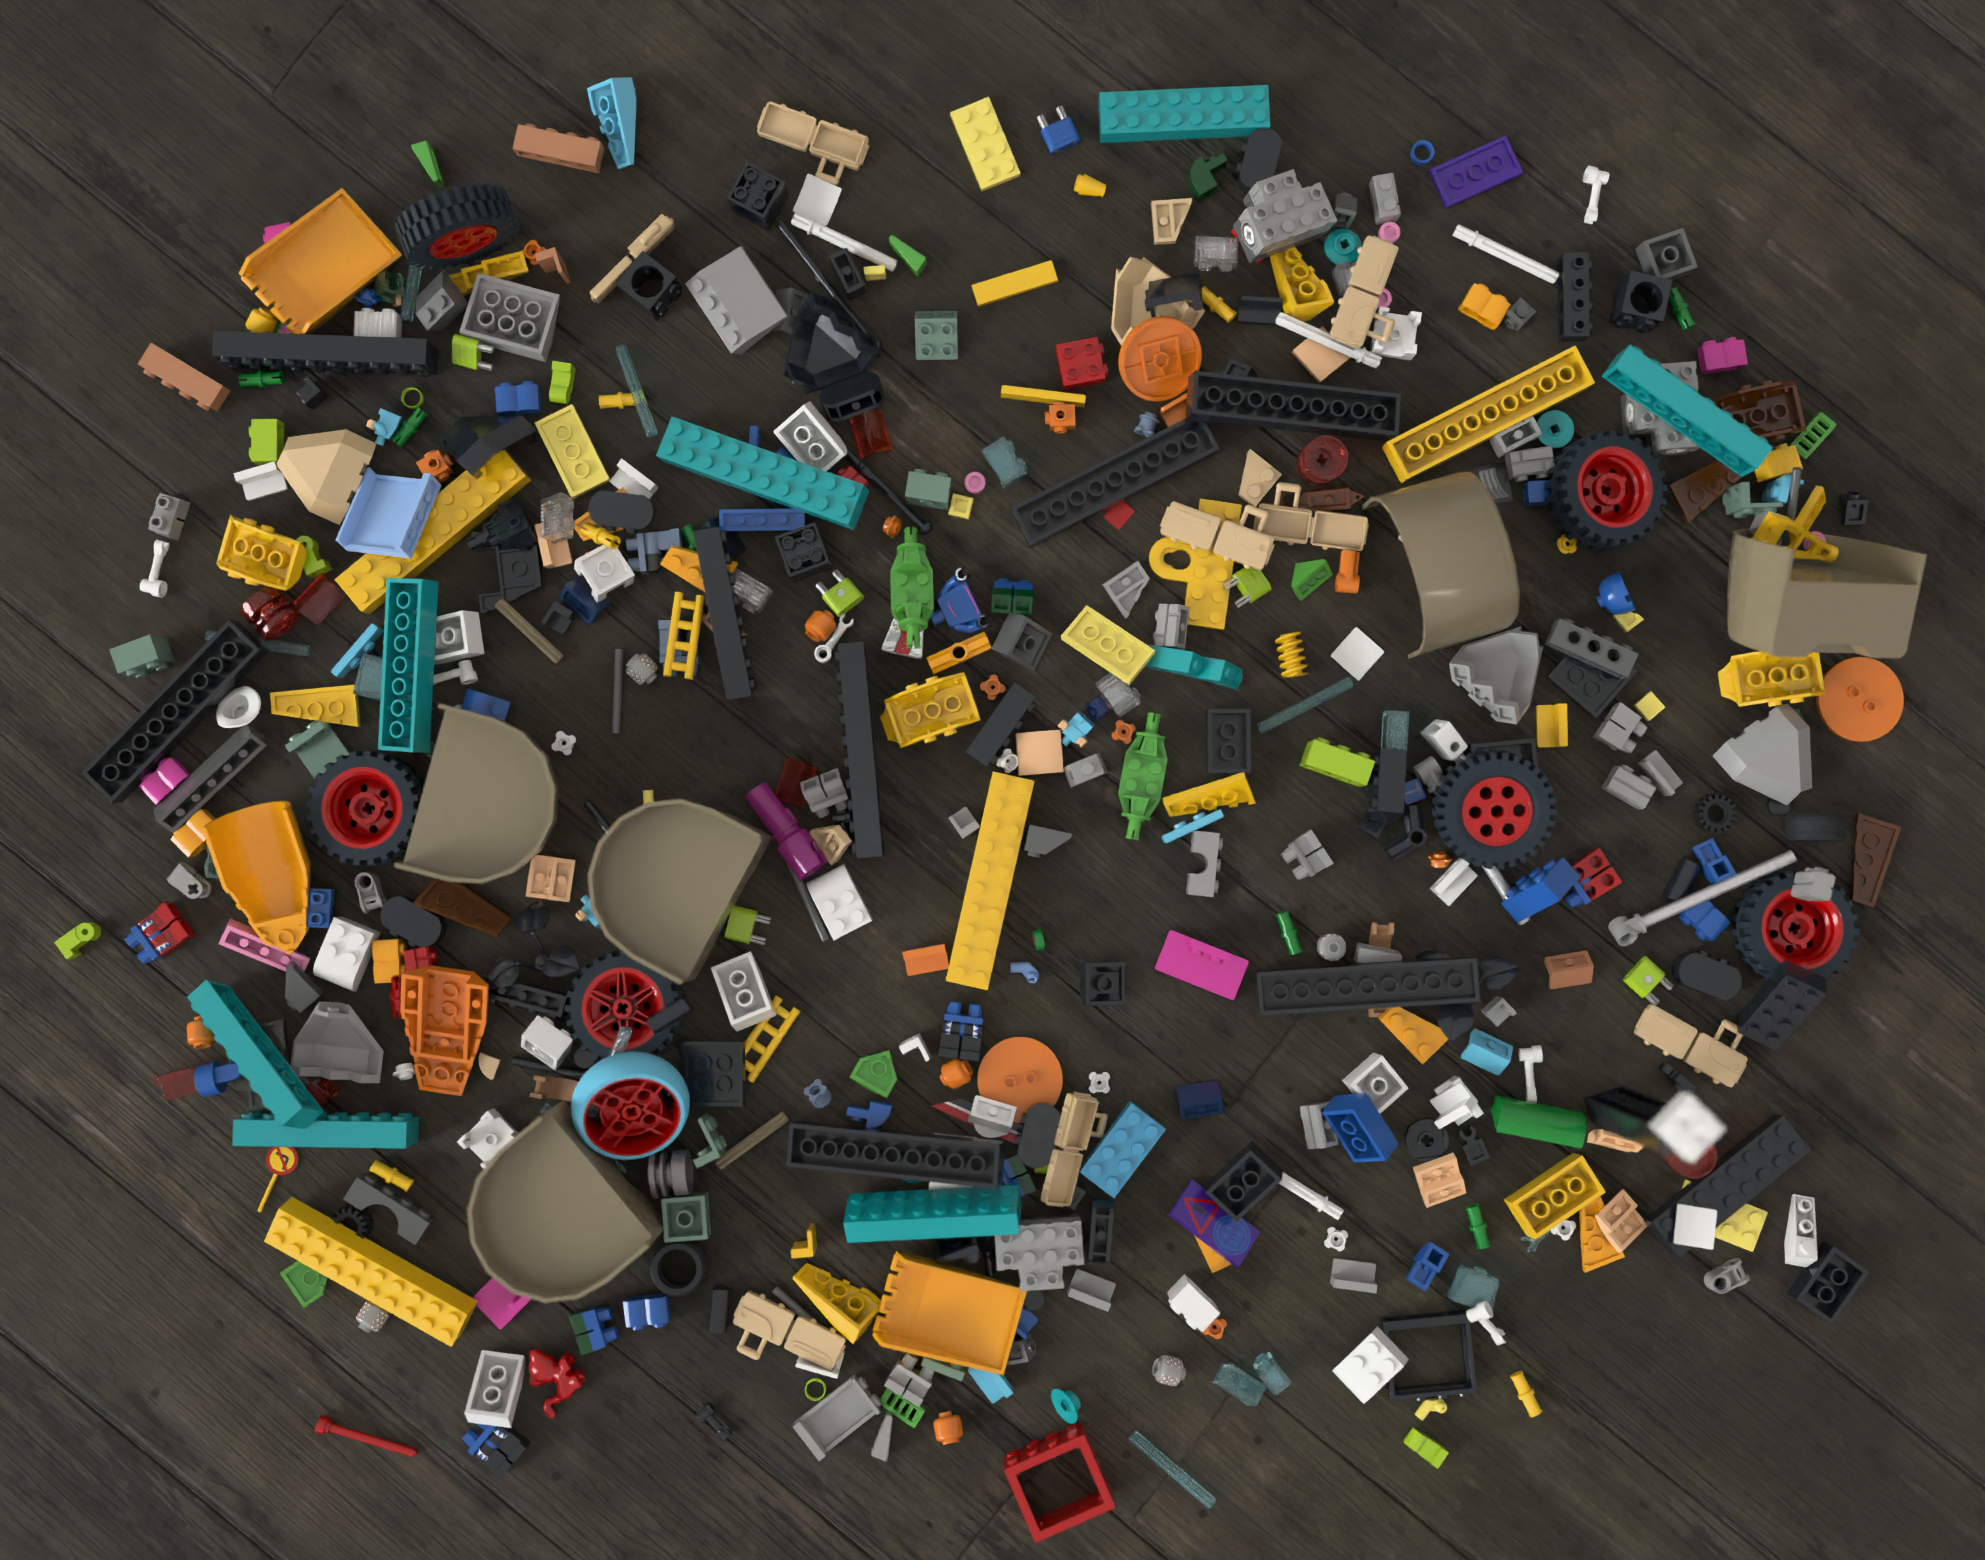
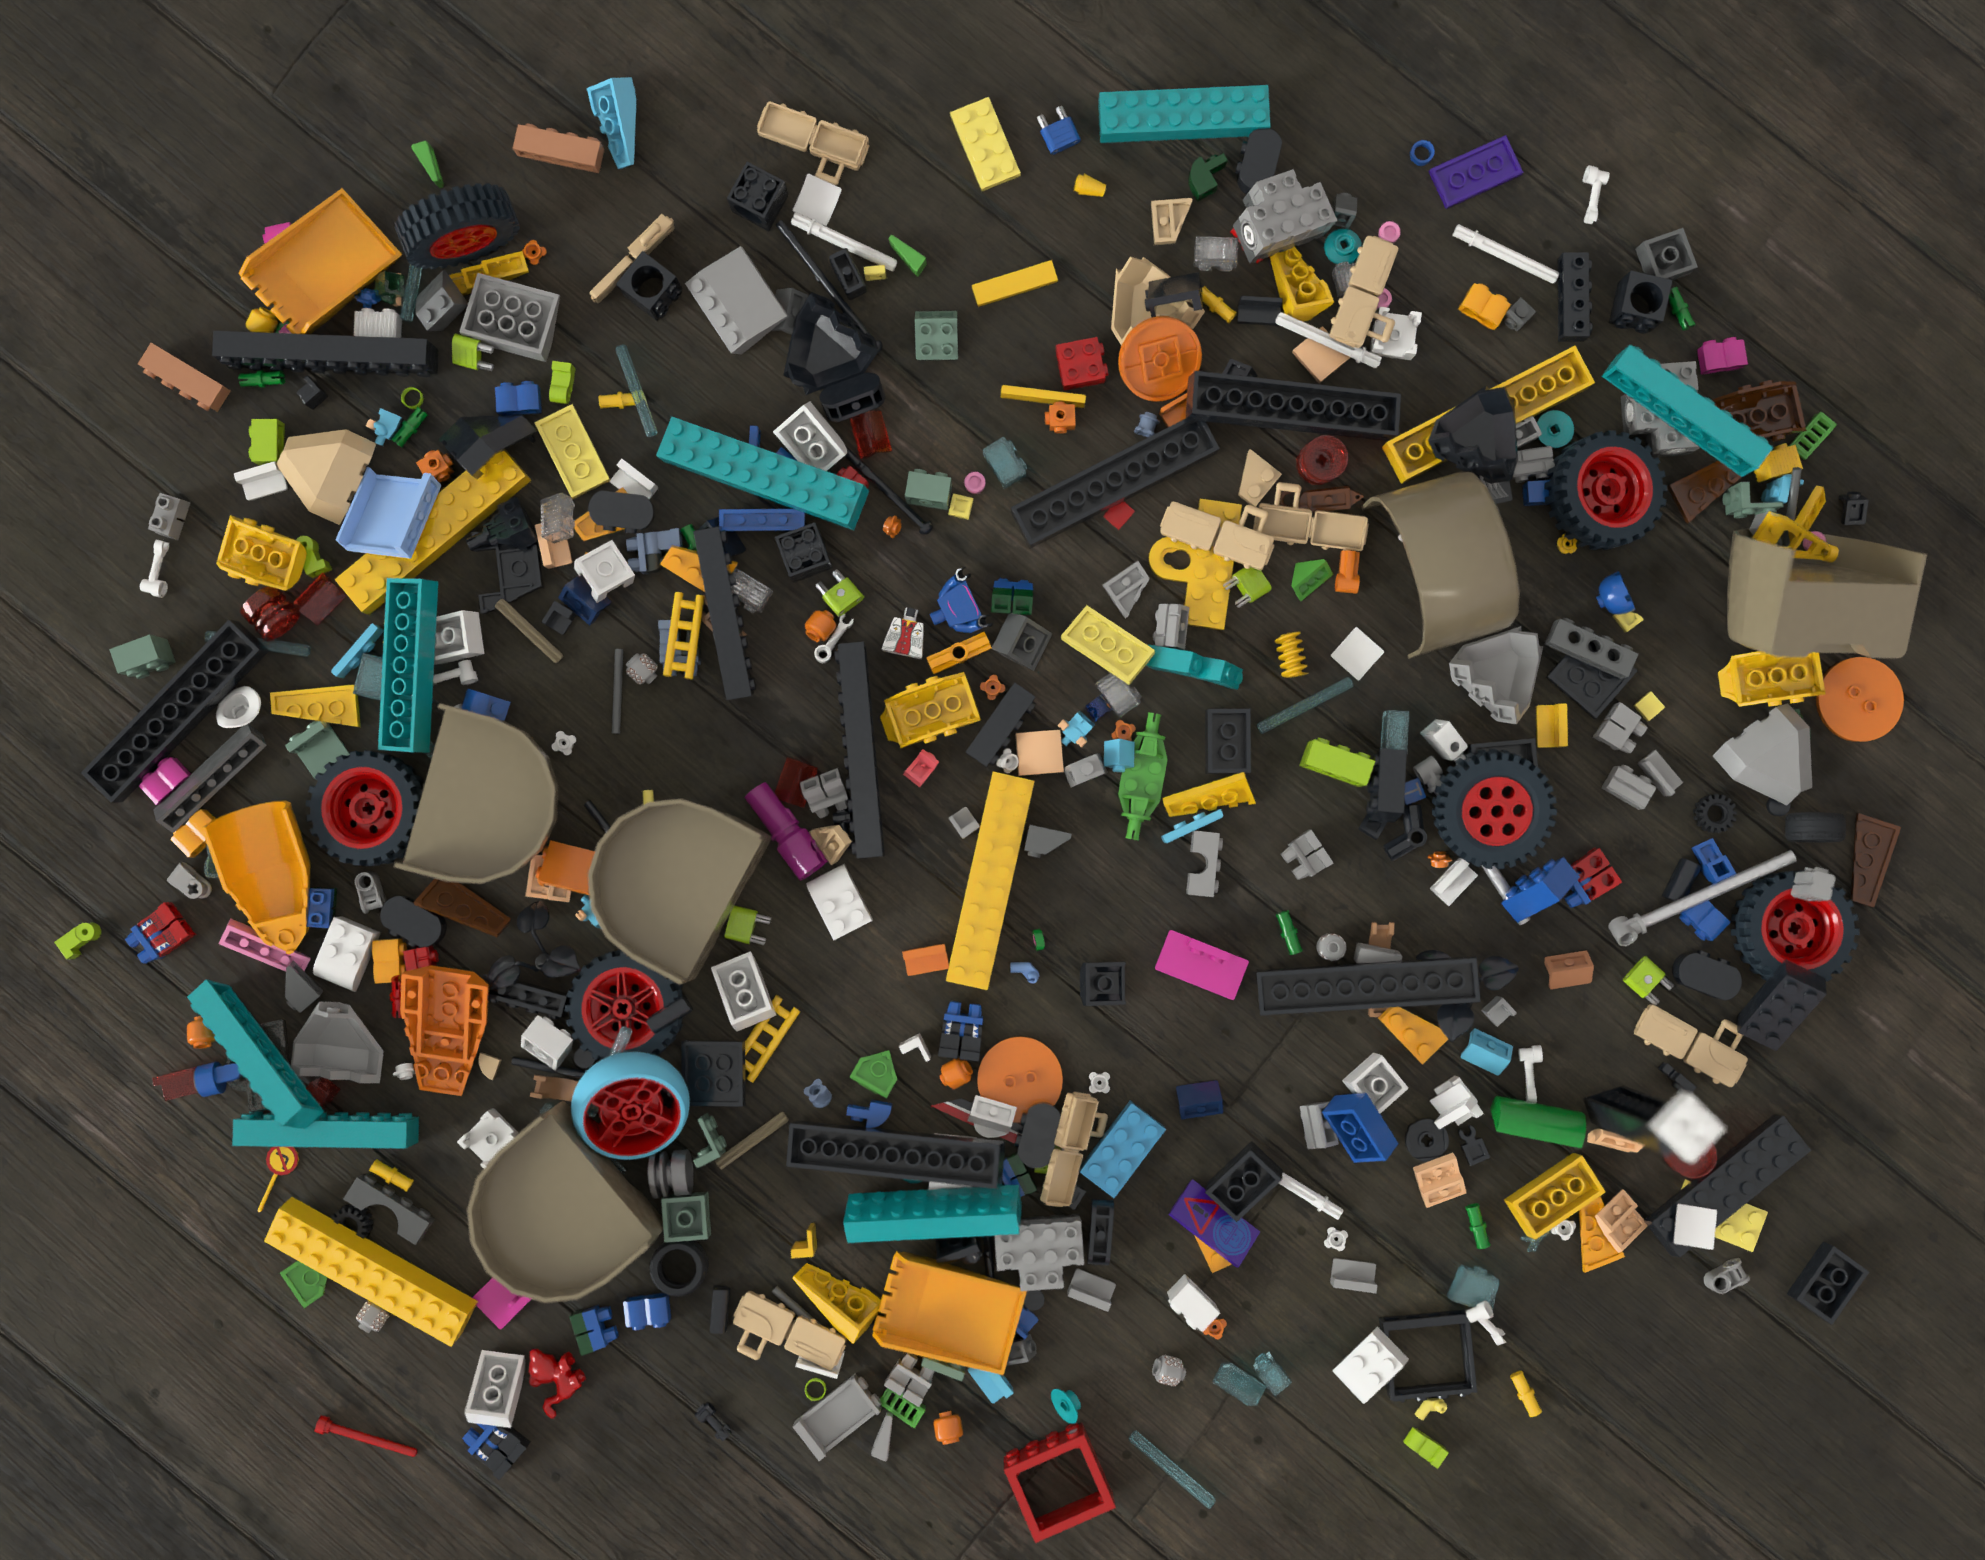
(551, 261): nougat panel -> none
(565, 867): none -> orange panel
(600, 535): yellow pin -> none
(810, 907): dark grey bar -> none
(912, 588): bright green plate -> none
(921, 768): none -> coral bracket
(1118, 754): none -> medium azure brick
(1384, 198): light grey brick -> none
(1427, 1262): blue brick -> none
(1479, 435): none -> black panel
(1801, 1232): white slope -> none

